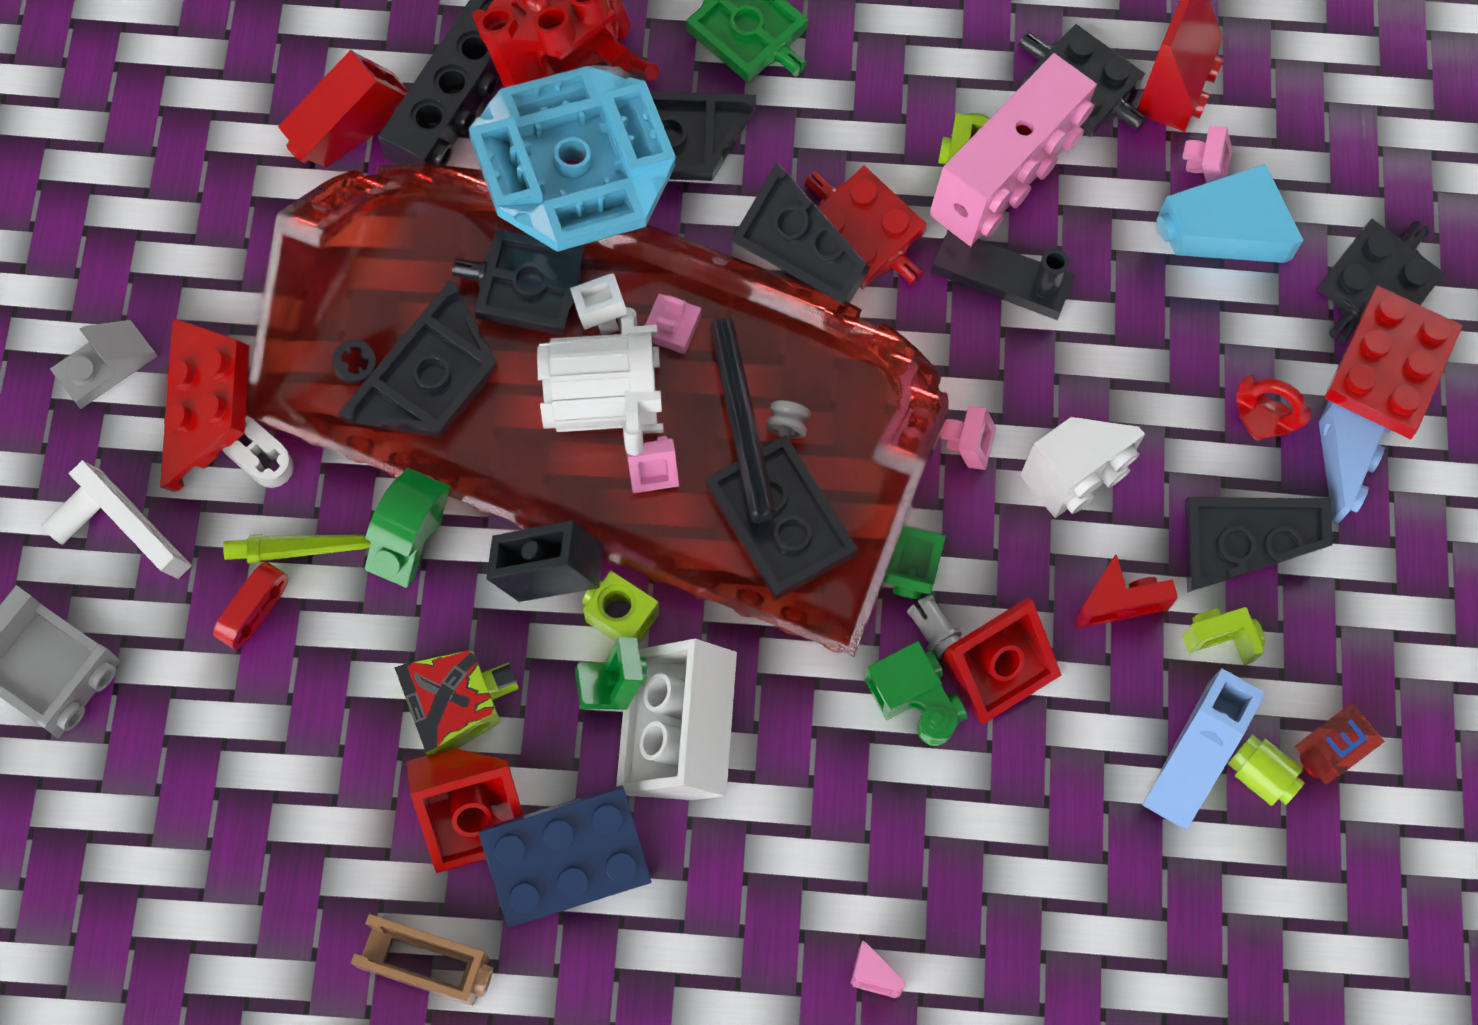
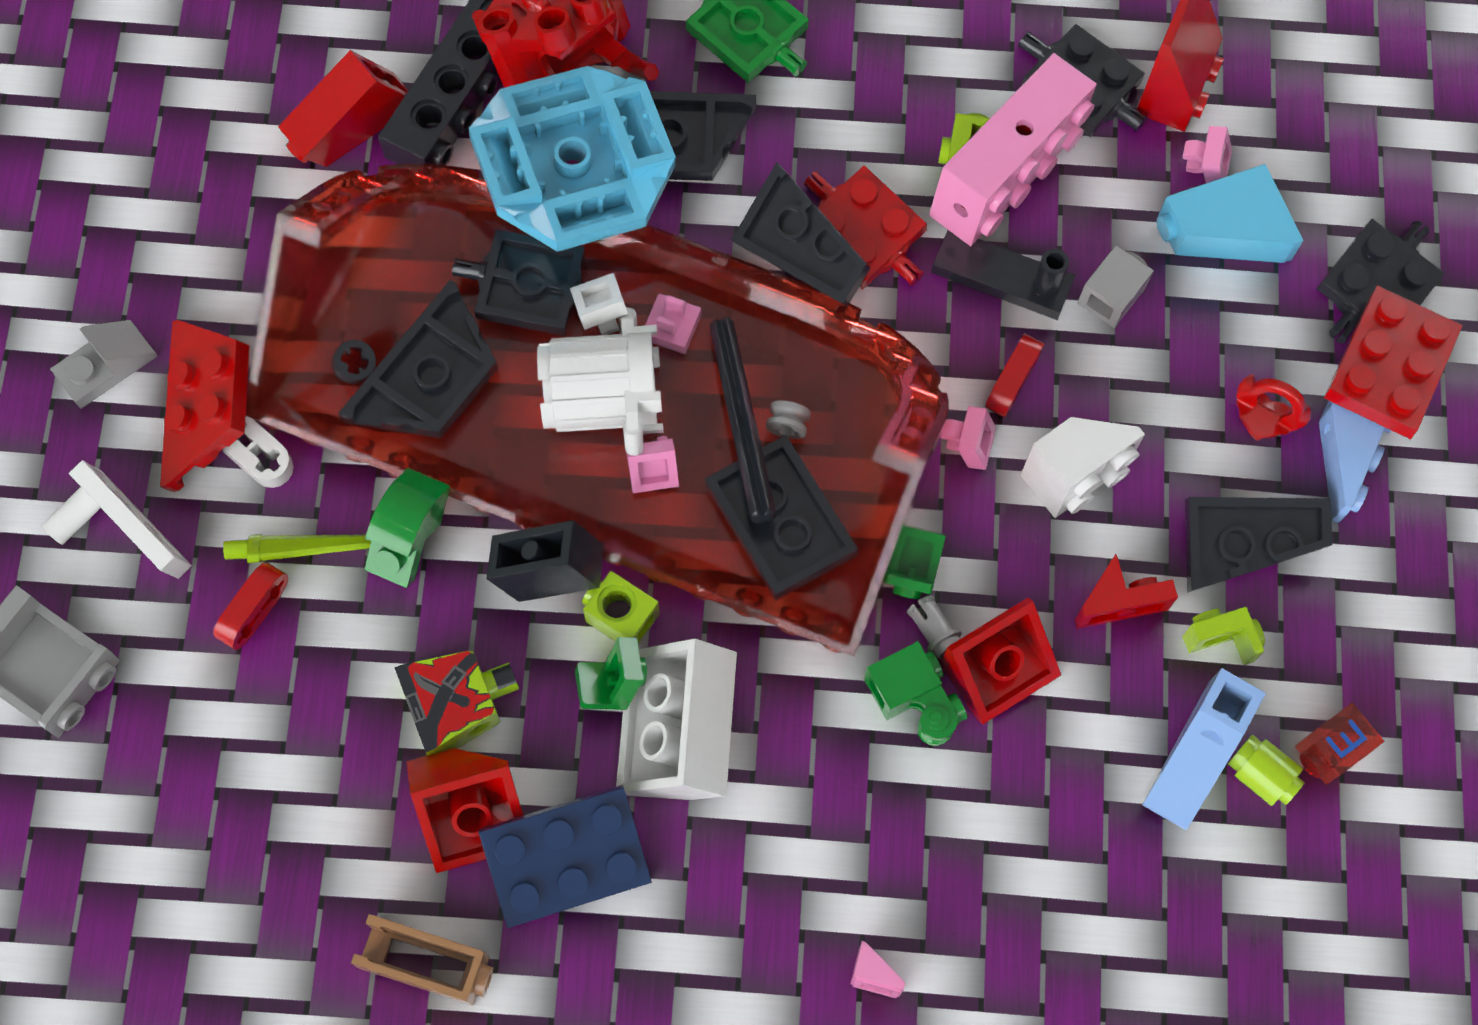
(1014, 375): none -> red beam
(1115, 286): none -> light grey brick

